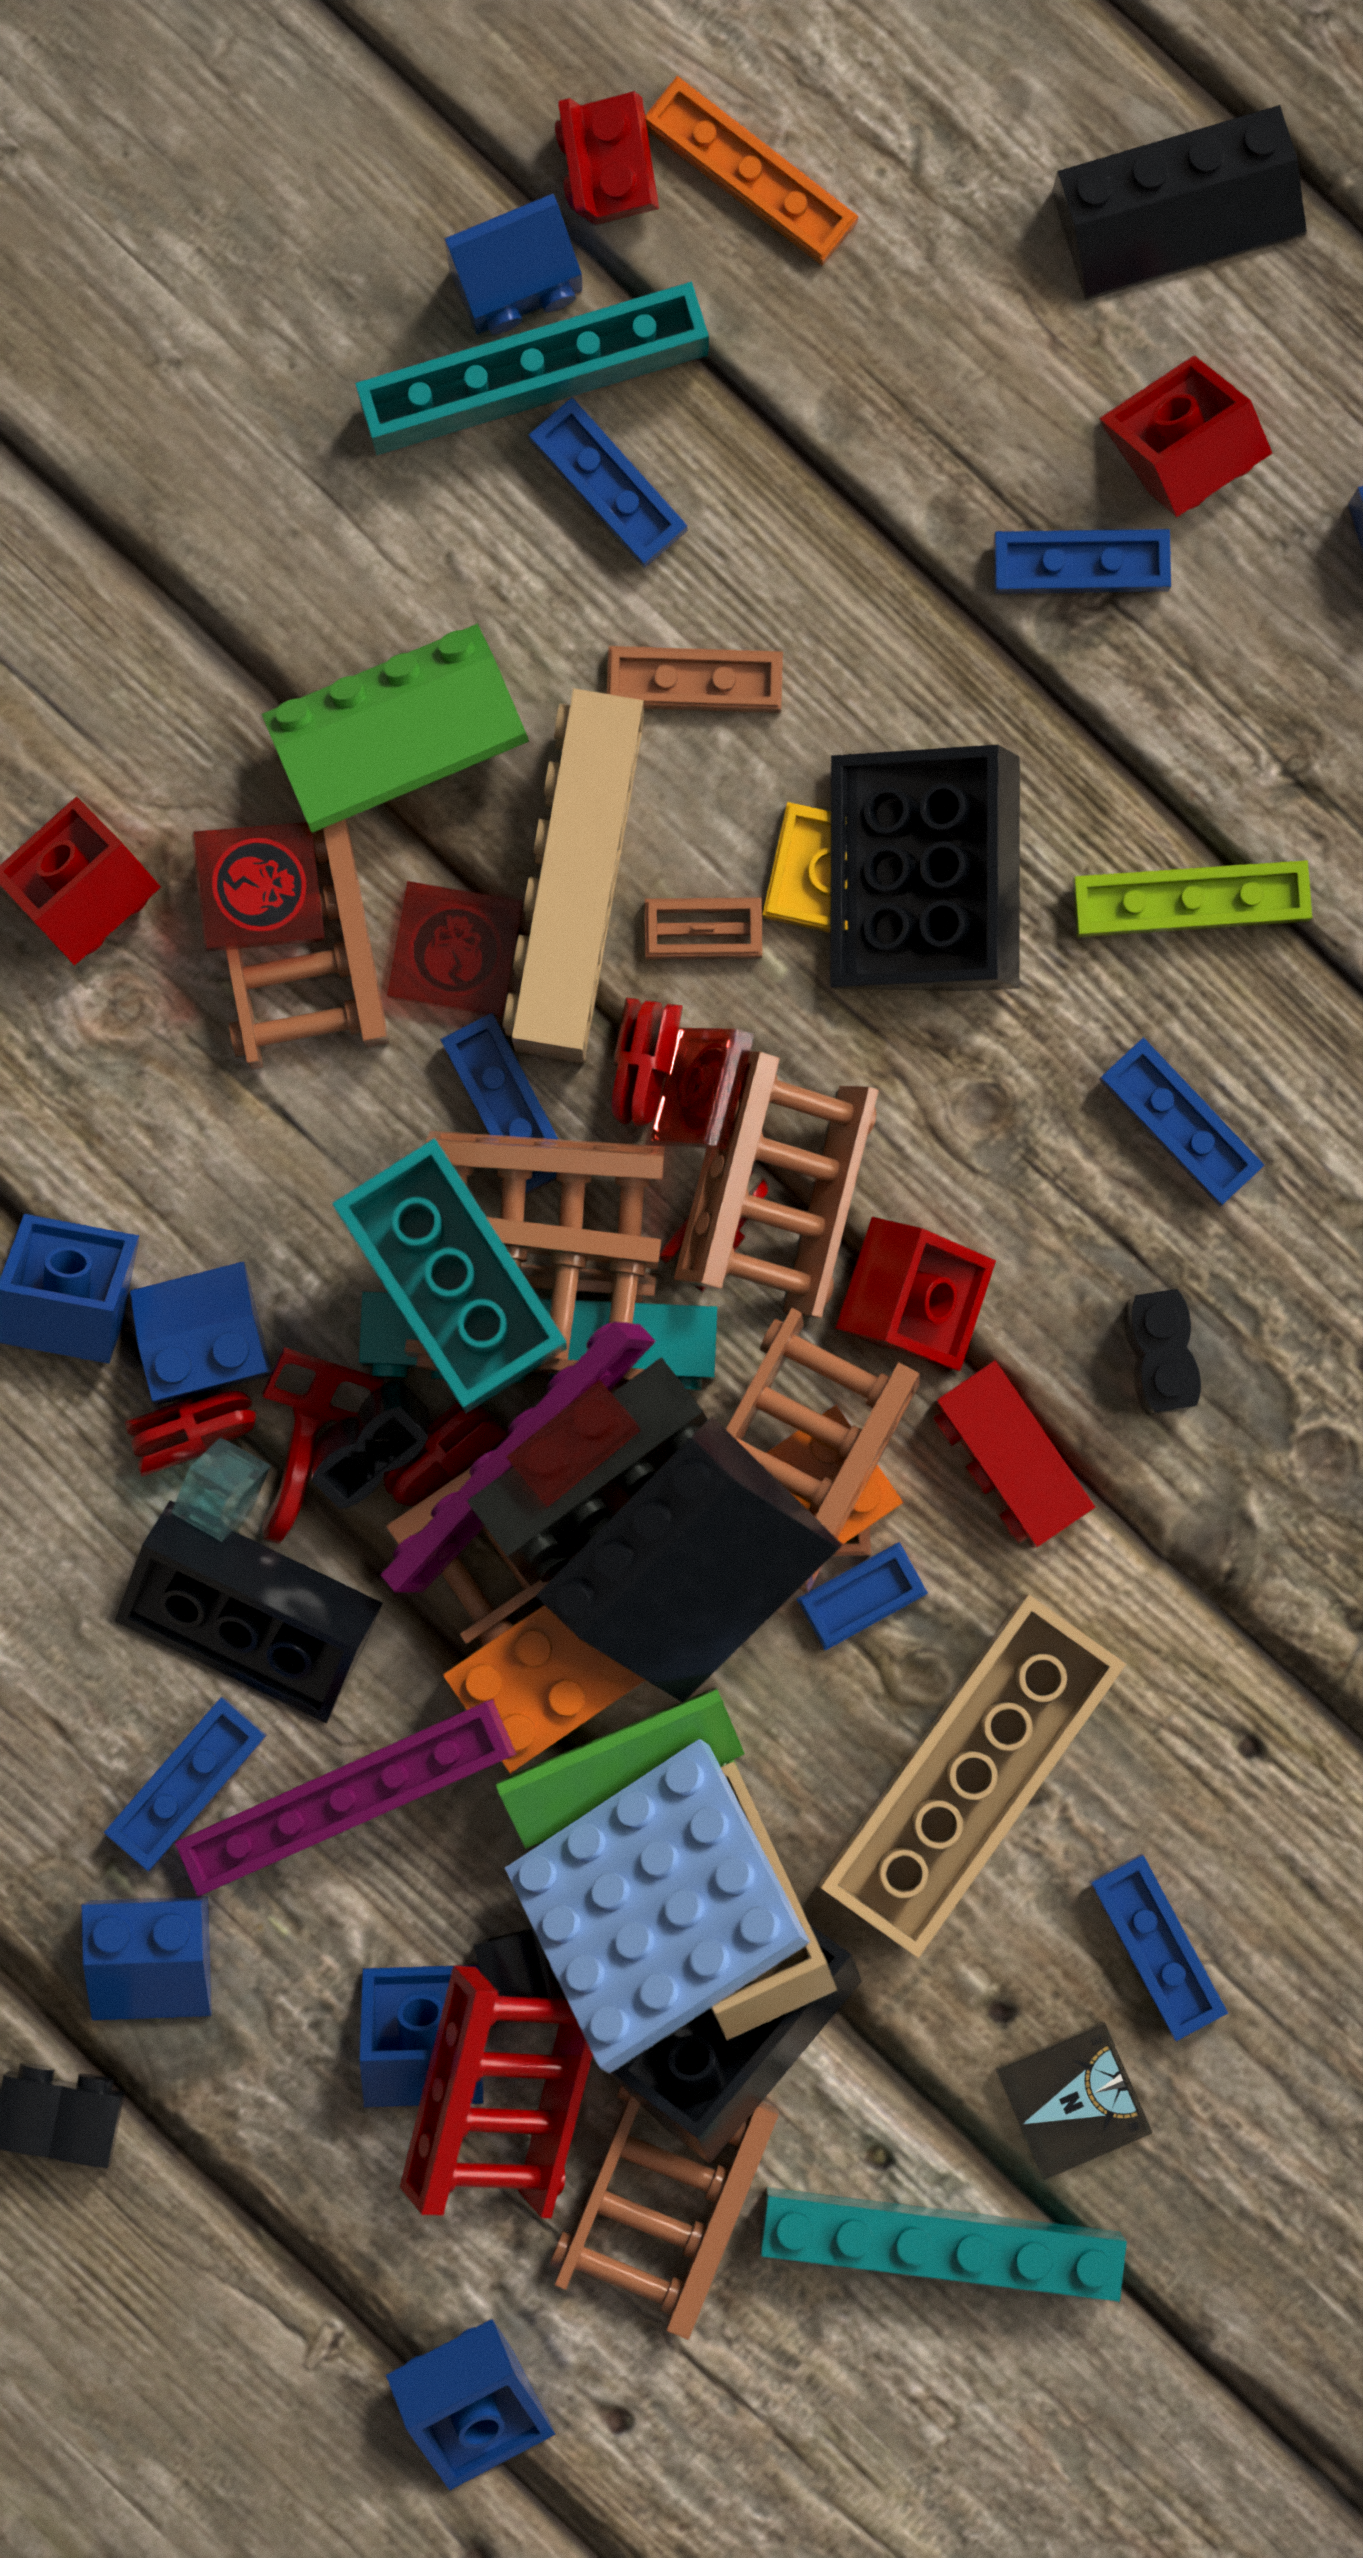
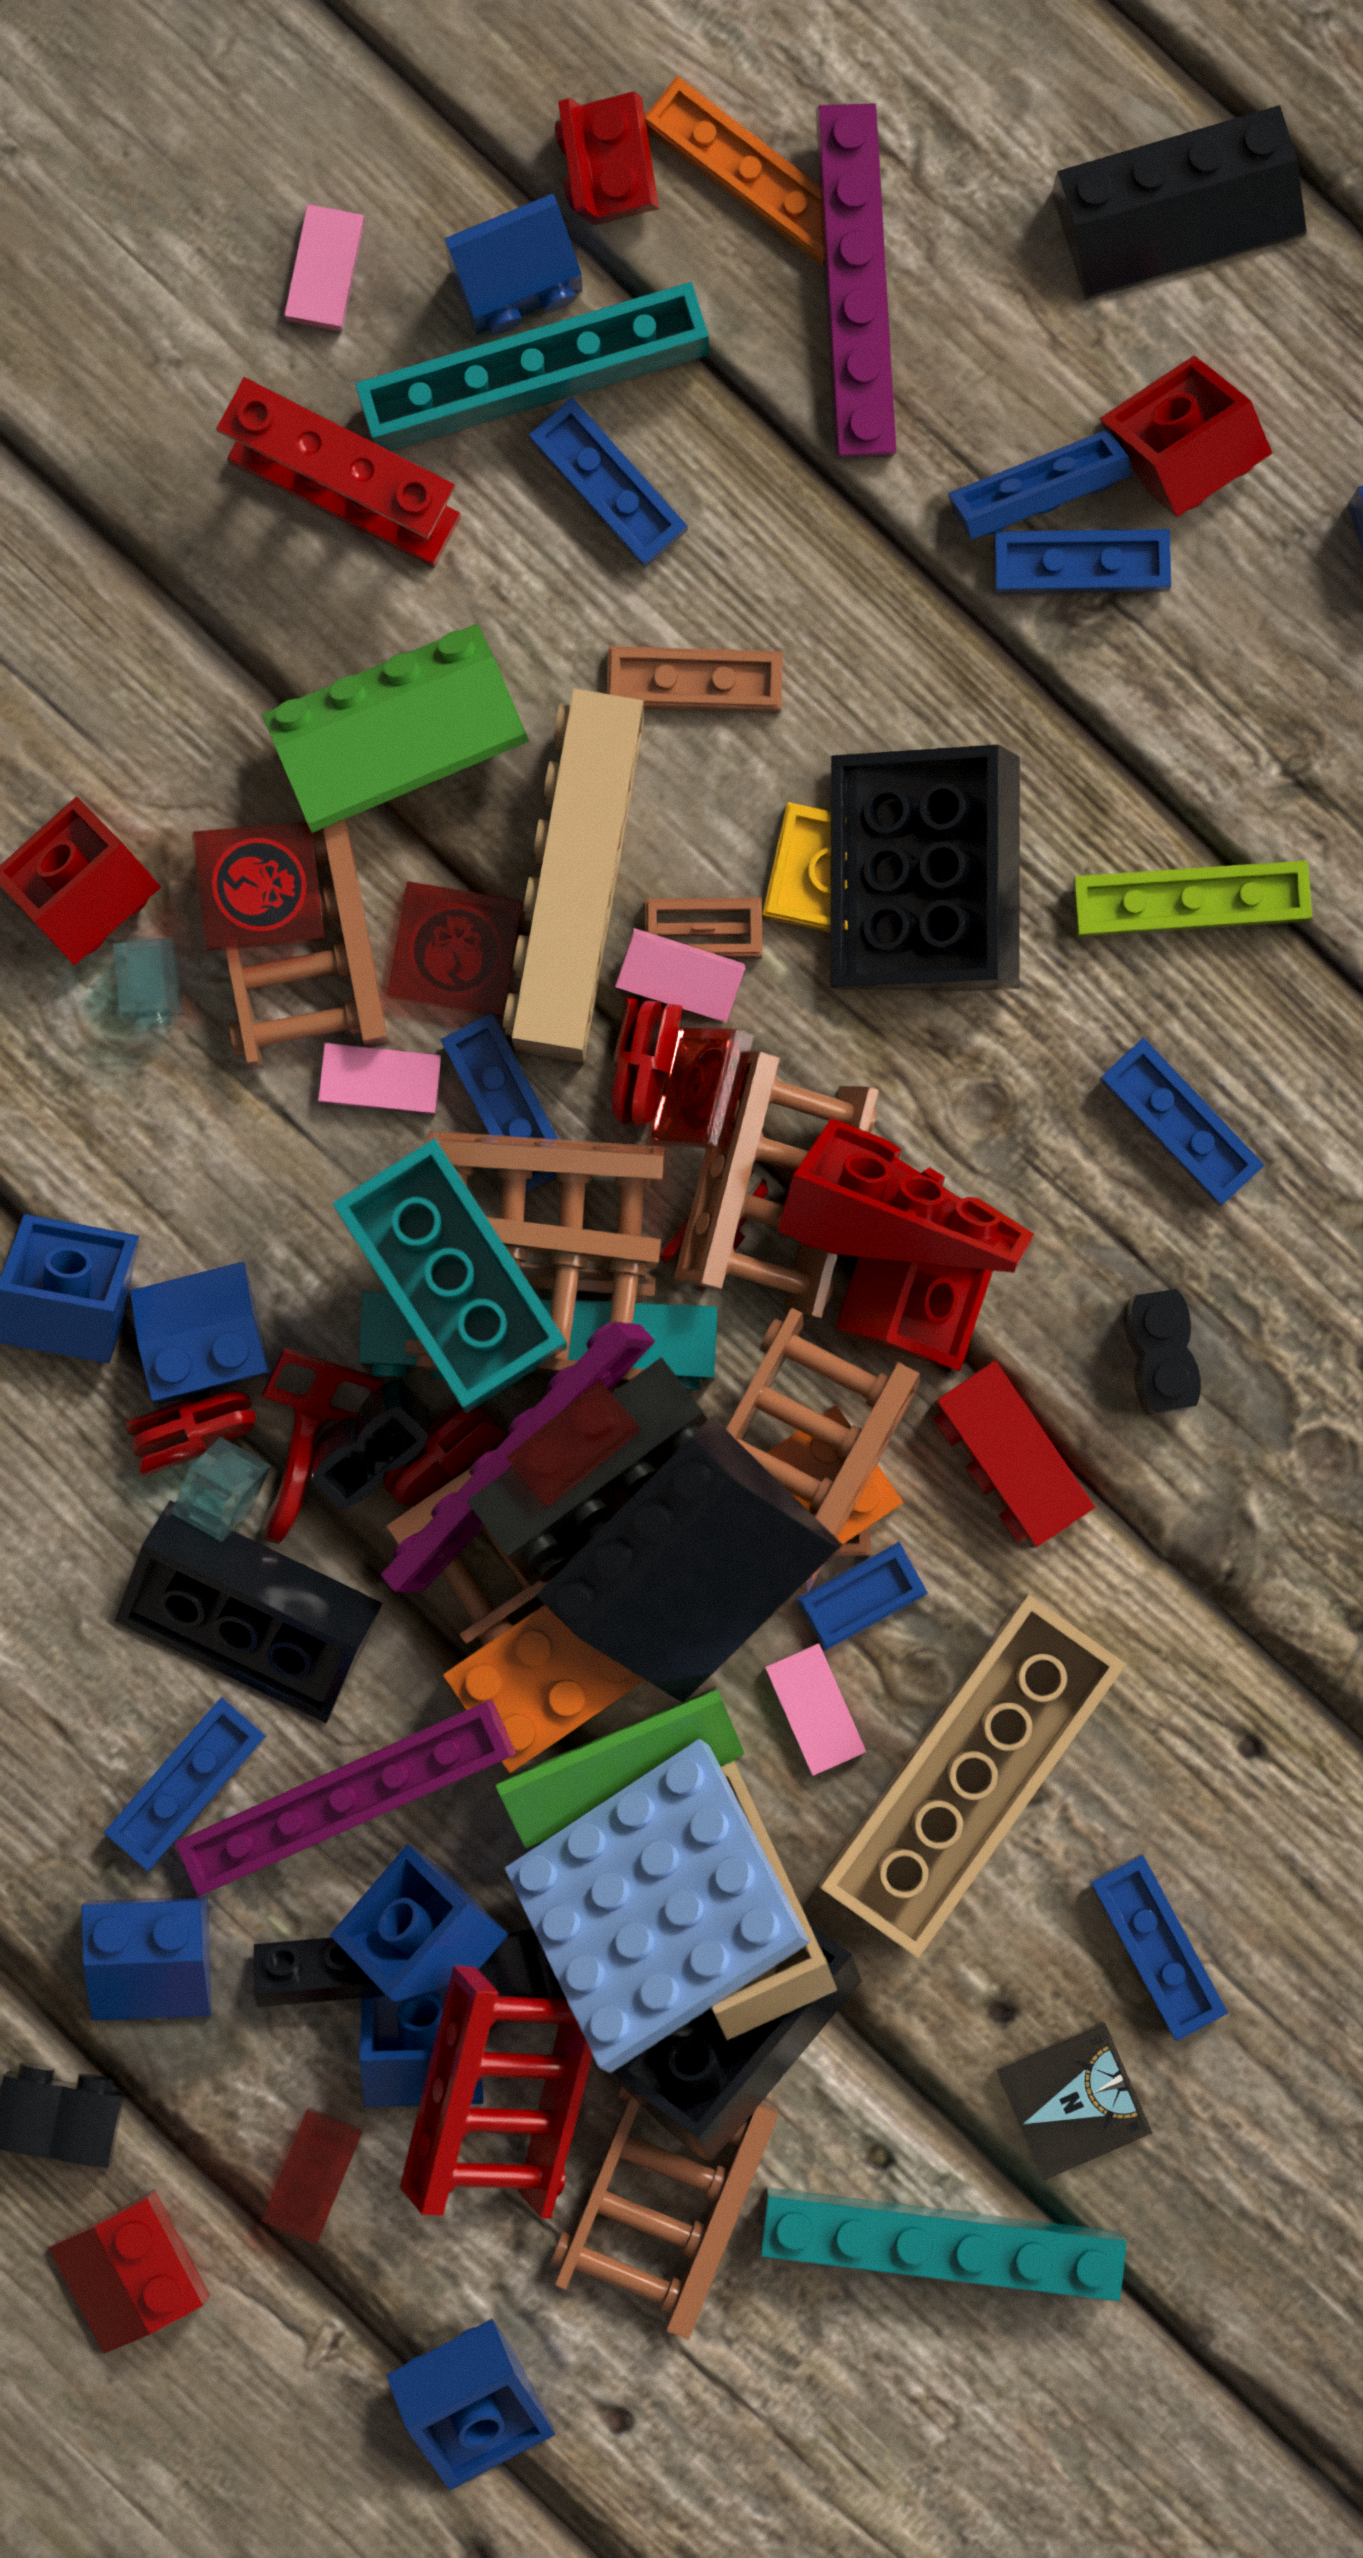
(130, 2273): none -> red slope
(148, 981): none -> clear light blue brick
(308, 1973): none -> black hinge
(312, 2175): none -> clear red plate
(324, 268): none -> bright pink tile
(339, 472): none -> red fence
(380, 1079): none -> bright pink tile
(416, 1928): none -> blue slope
(680, 975): none -> bright pink tile
(815, 1709): none -> bright pink tile
(856, 280): none -> magenta plate
(868, 1203): none -> red wedge
(1040, 484): none -> blue plate

